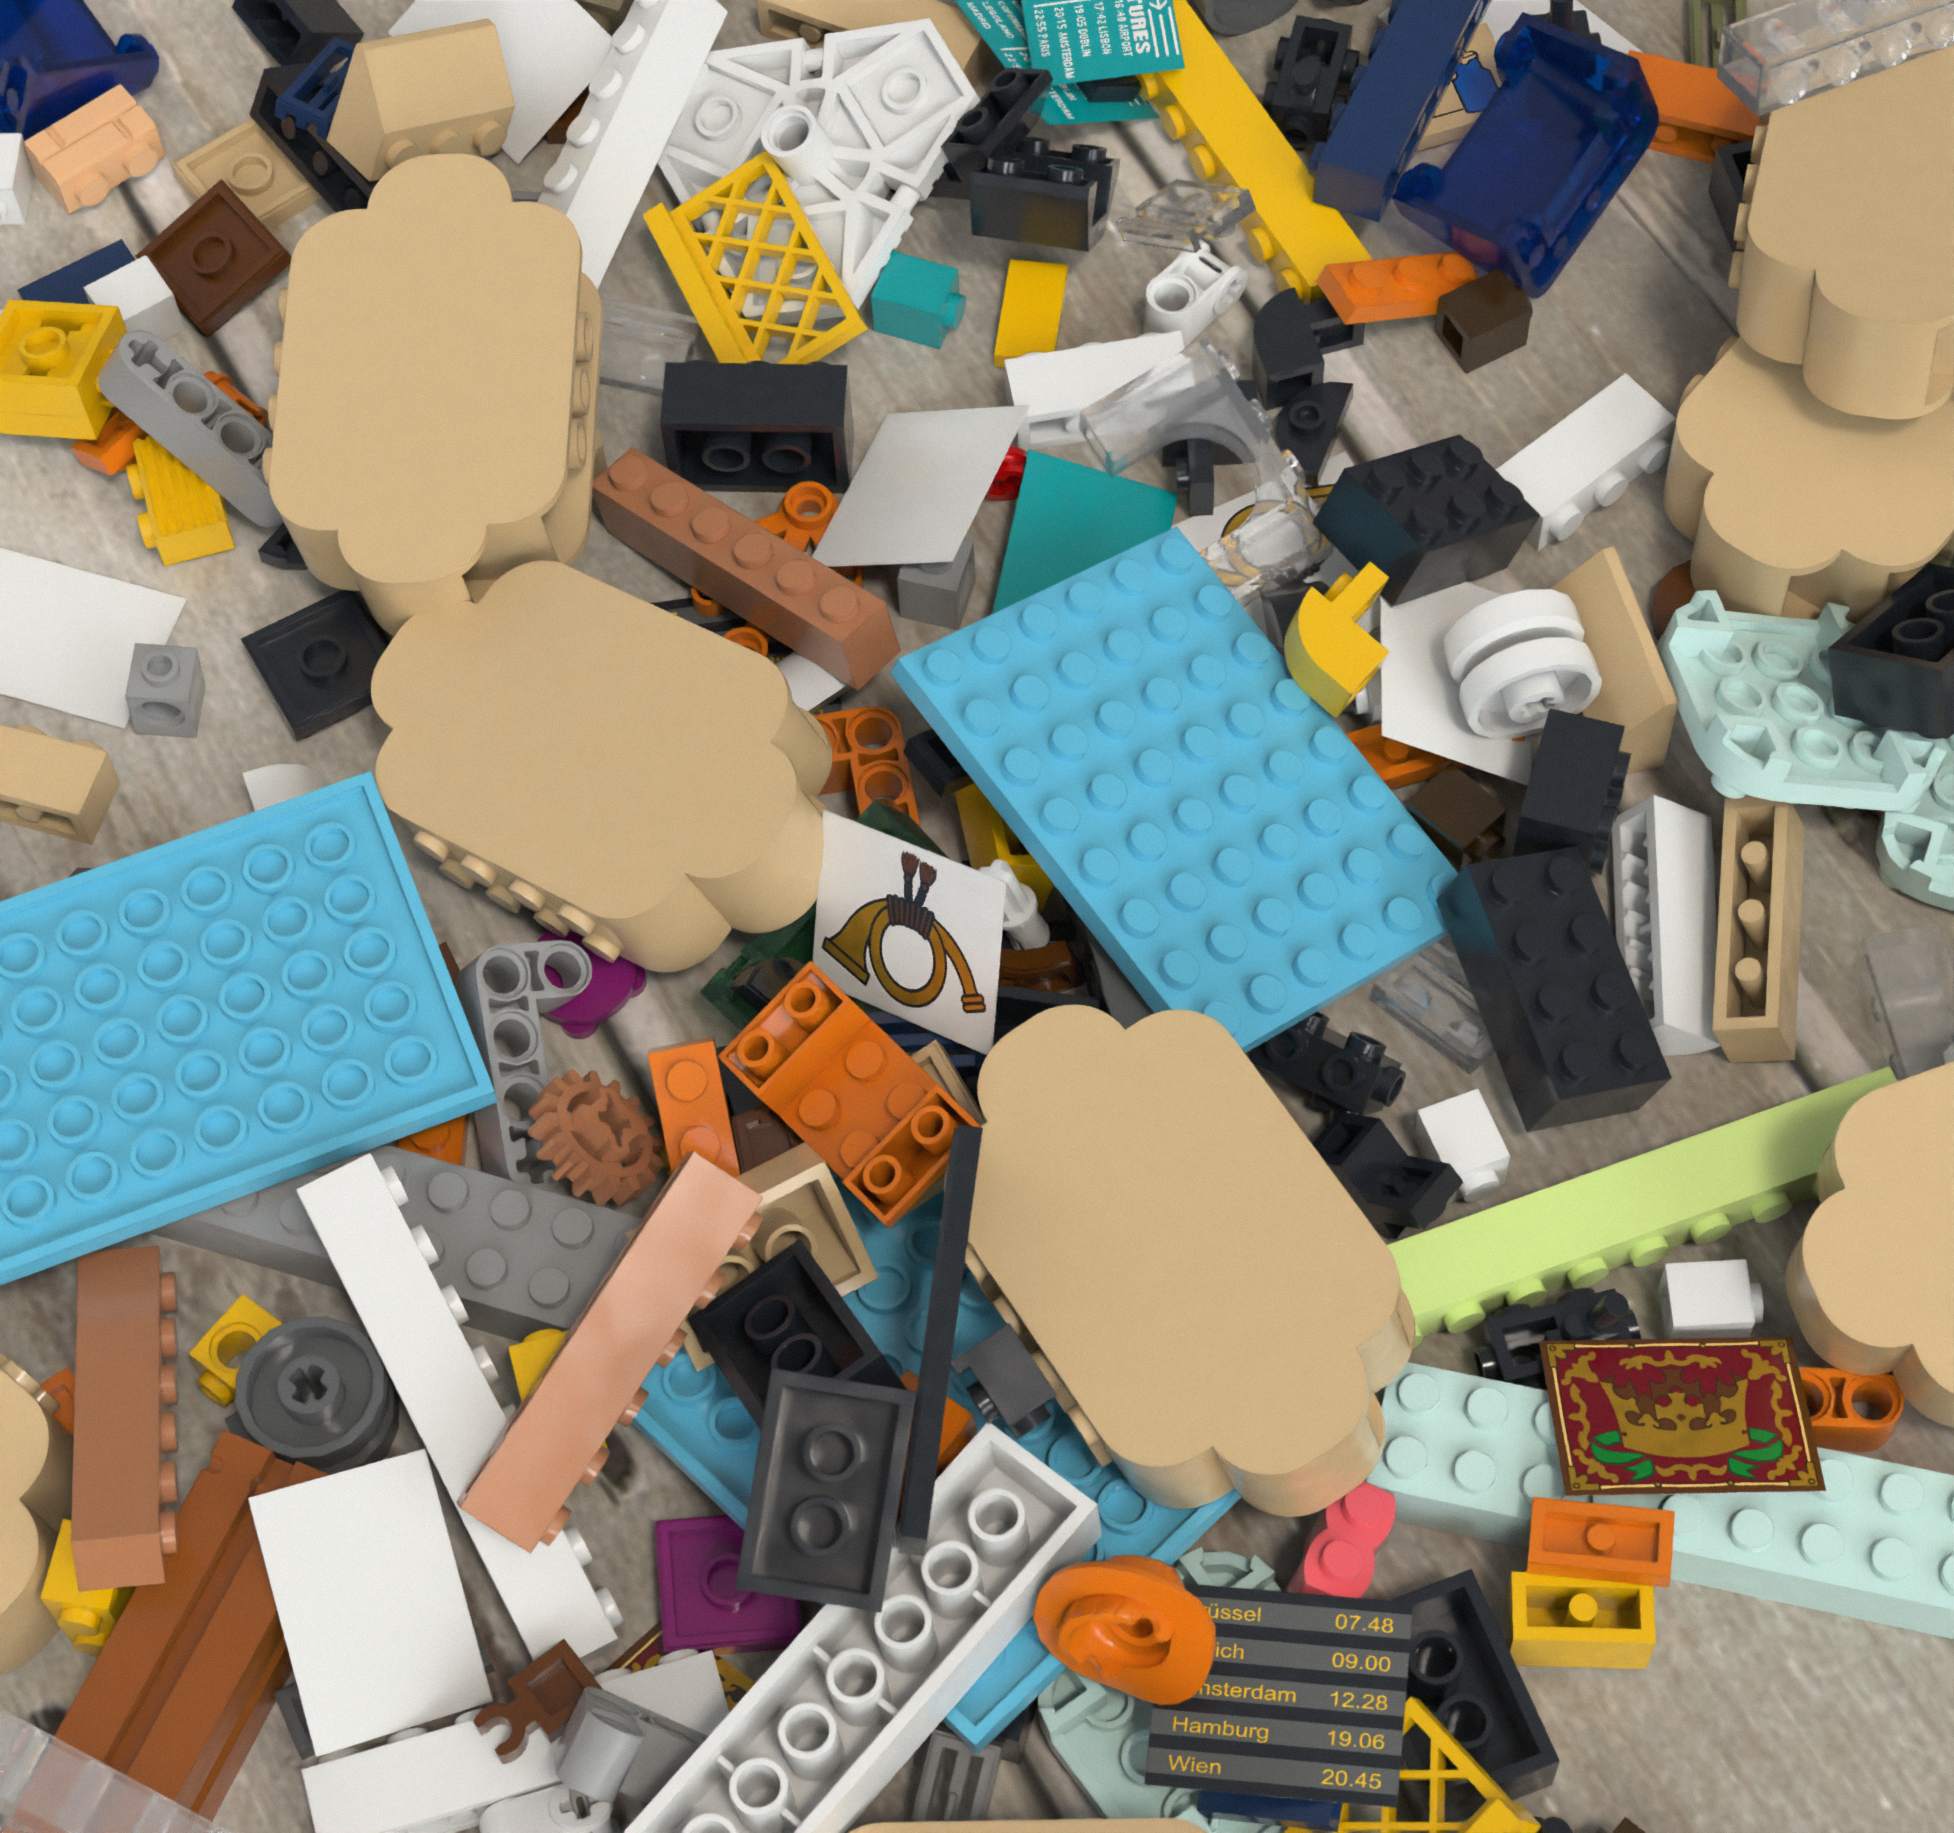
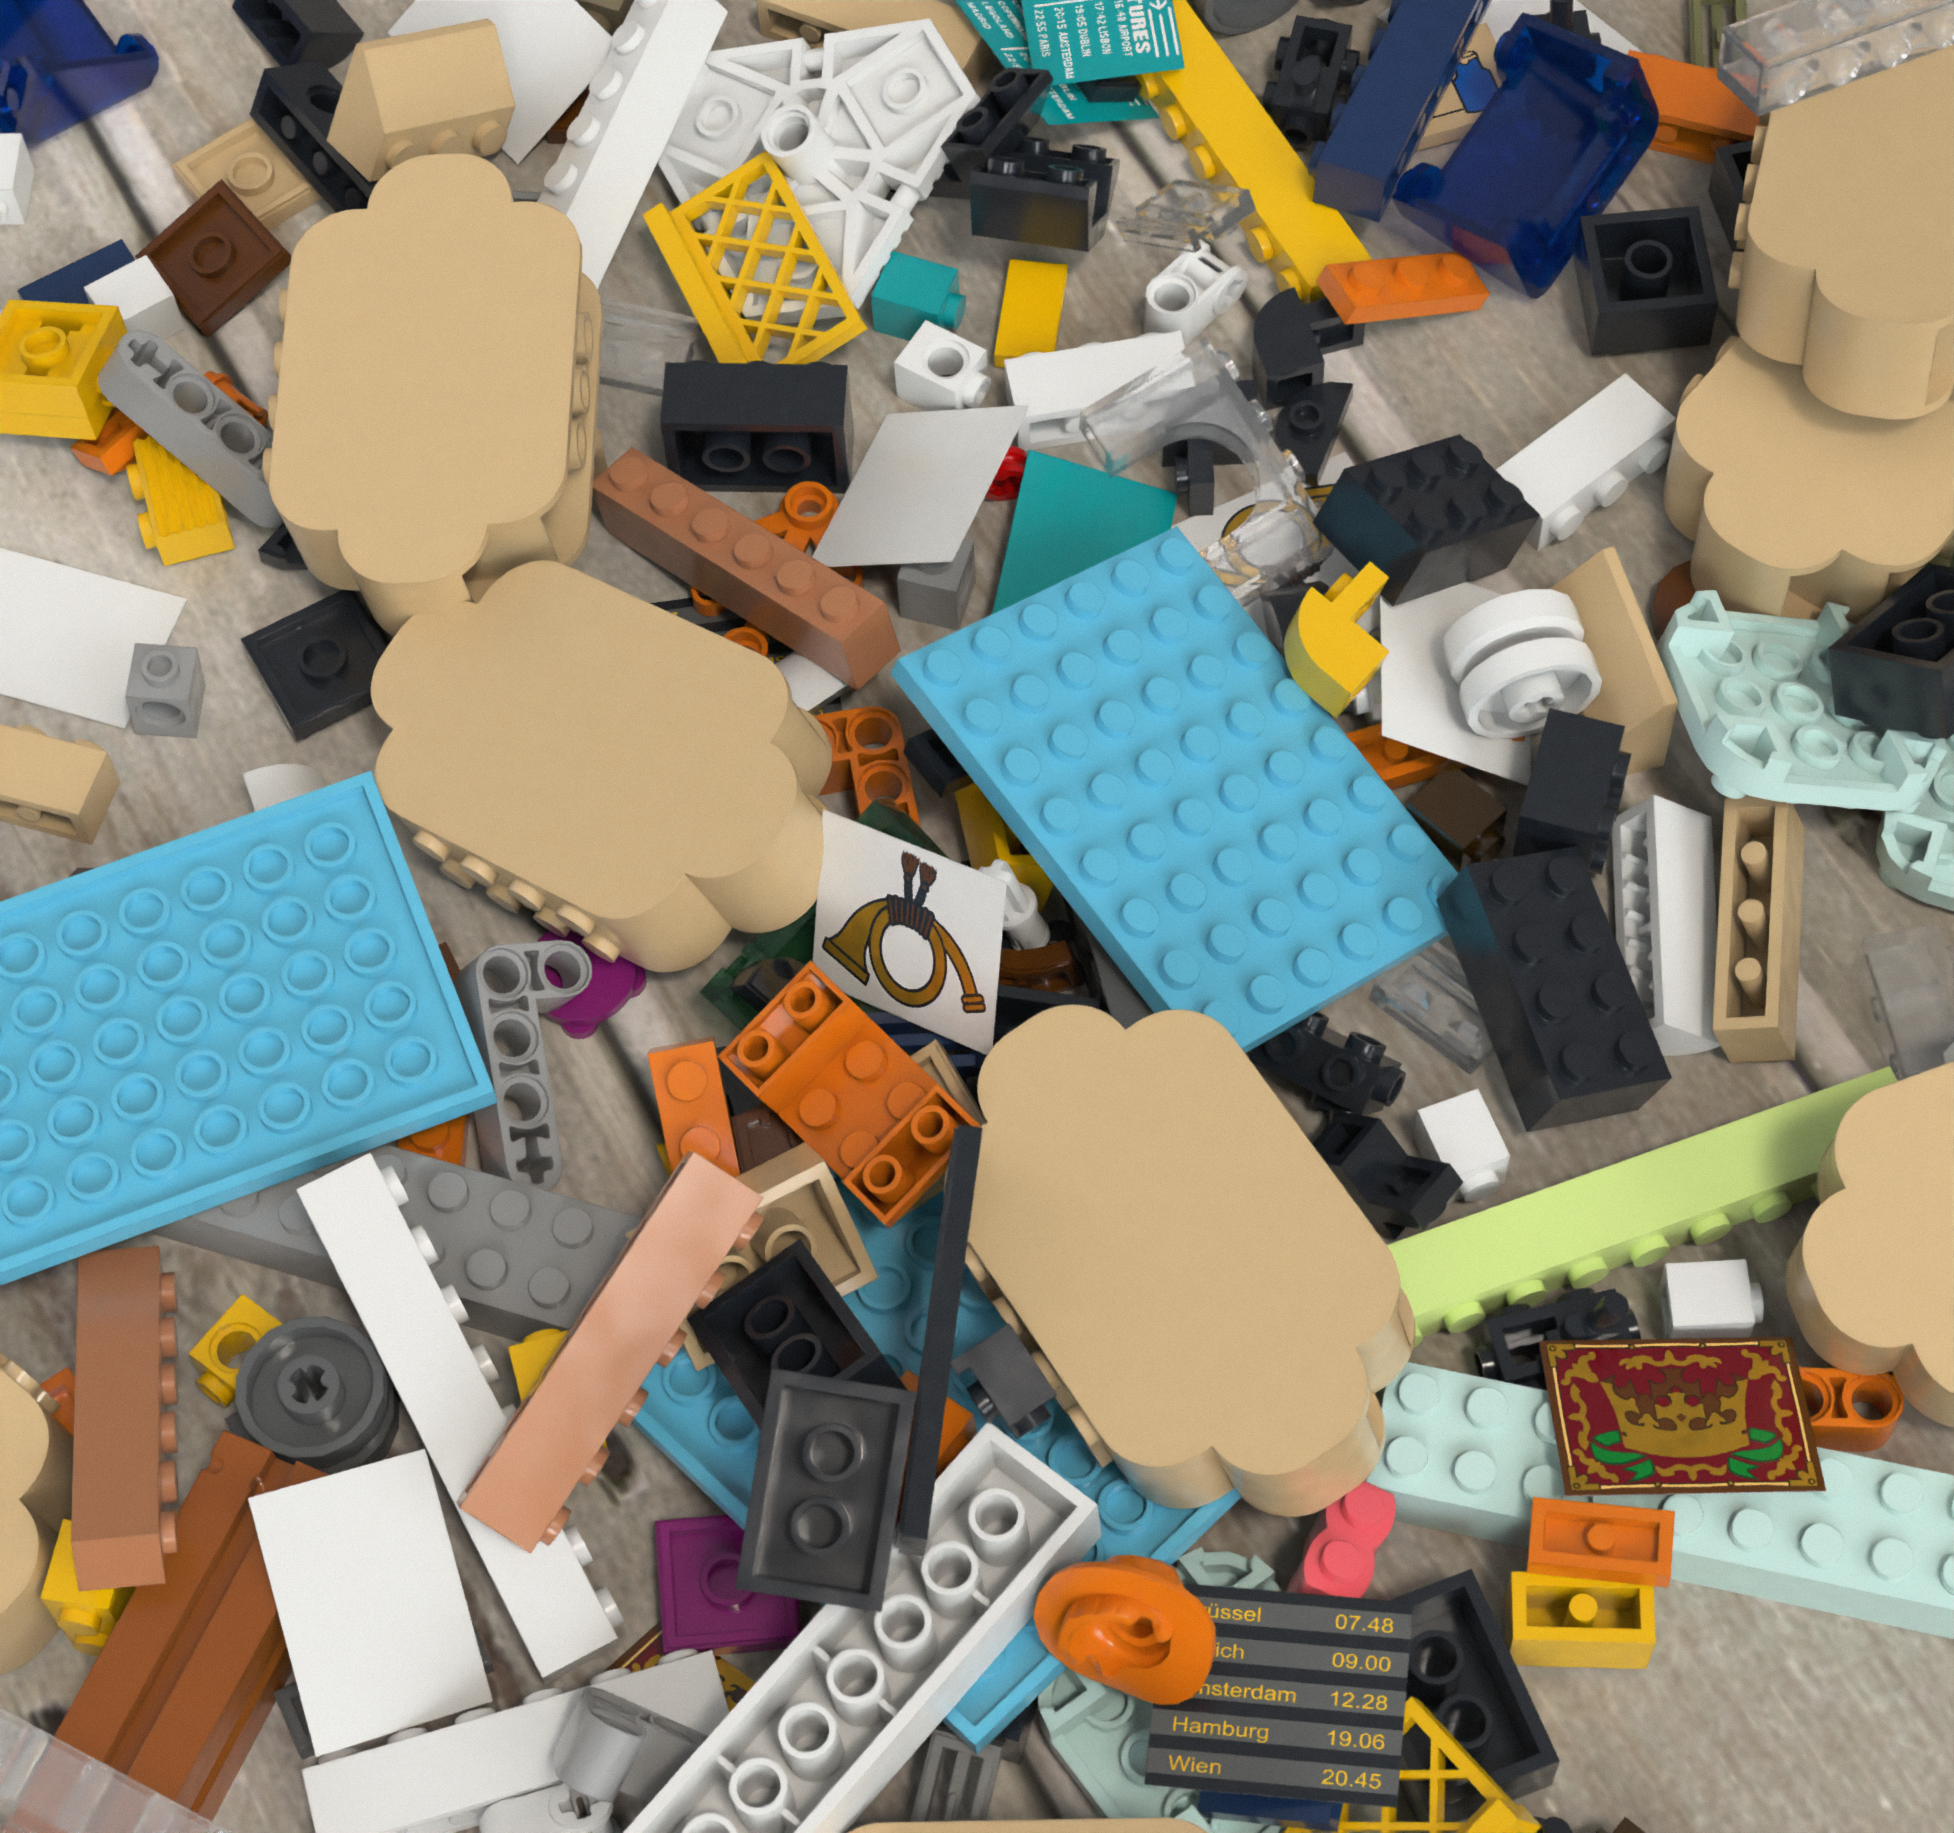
(95, 149): light nougat brick -> none
(318, 110): dark blue tile -> none
(544, 1700): reddish brown plate -> none
(596, 1138): nougat gear -> none
(939, 353): none -> white brick
(1483, 320): dark brown brick -> none
(1645, 280): none -> black brick

